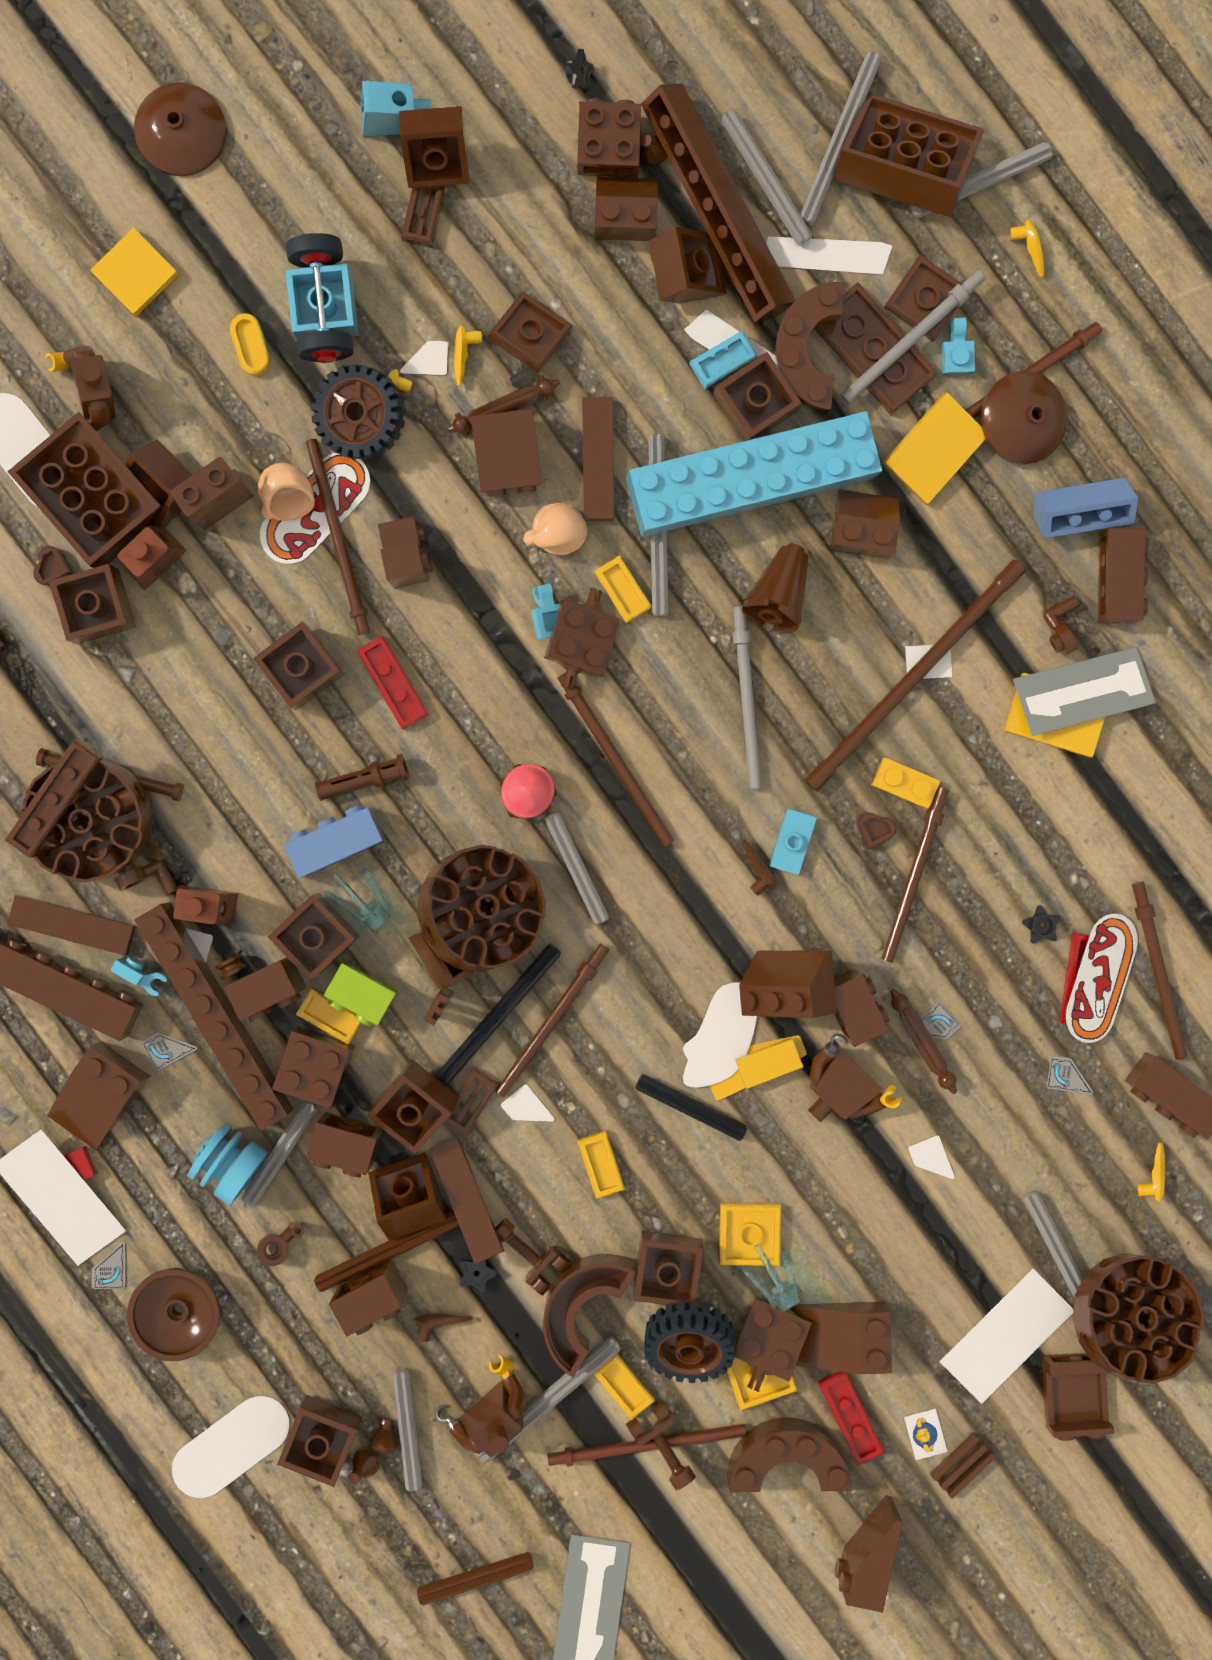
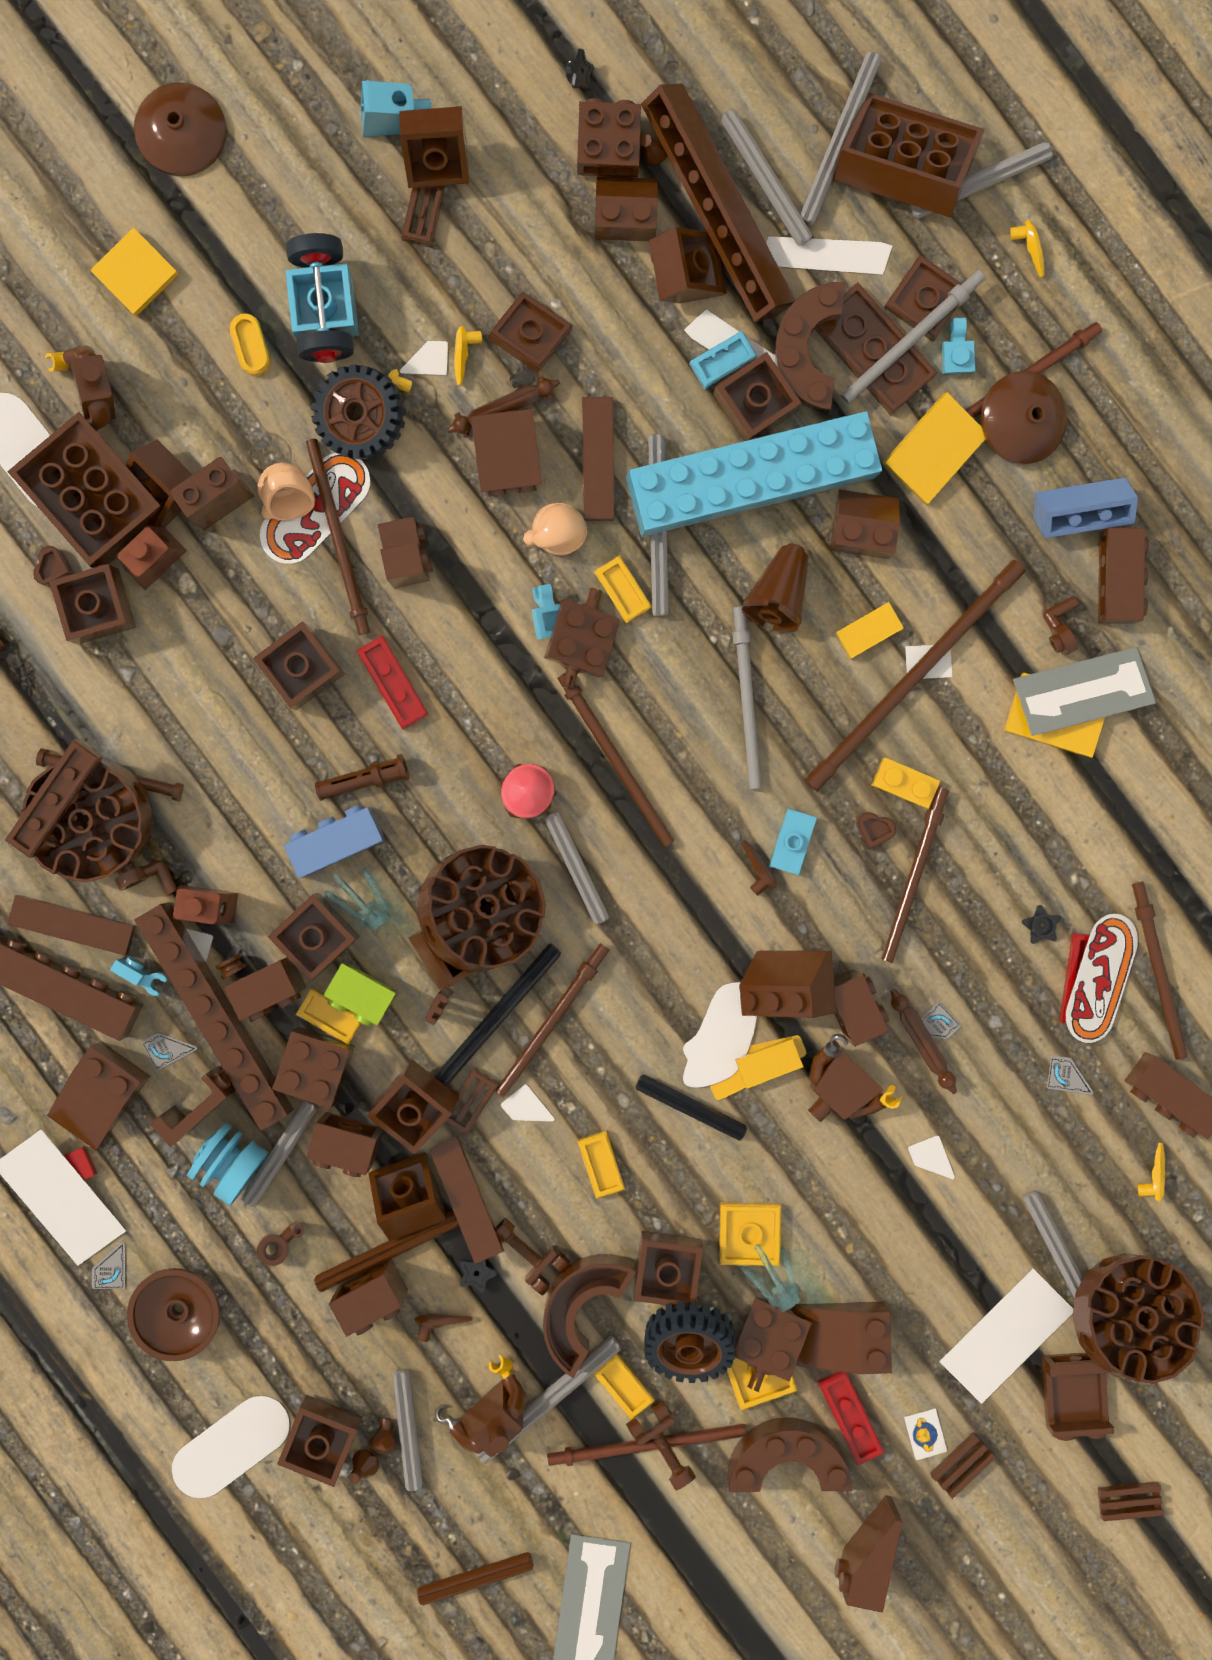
(174, 1125): none -> reddish brown panel
(869, 630): none -> yellow tile
(1132, 1512): none -> reddish brown tile

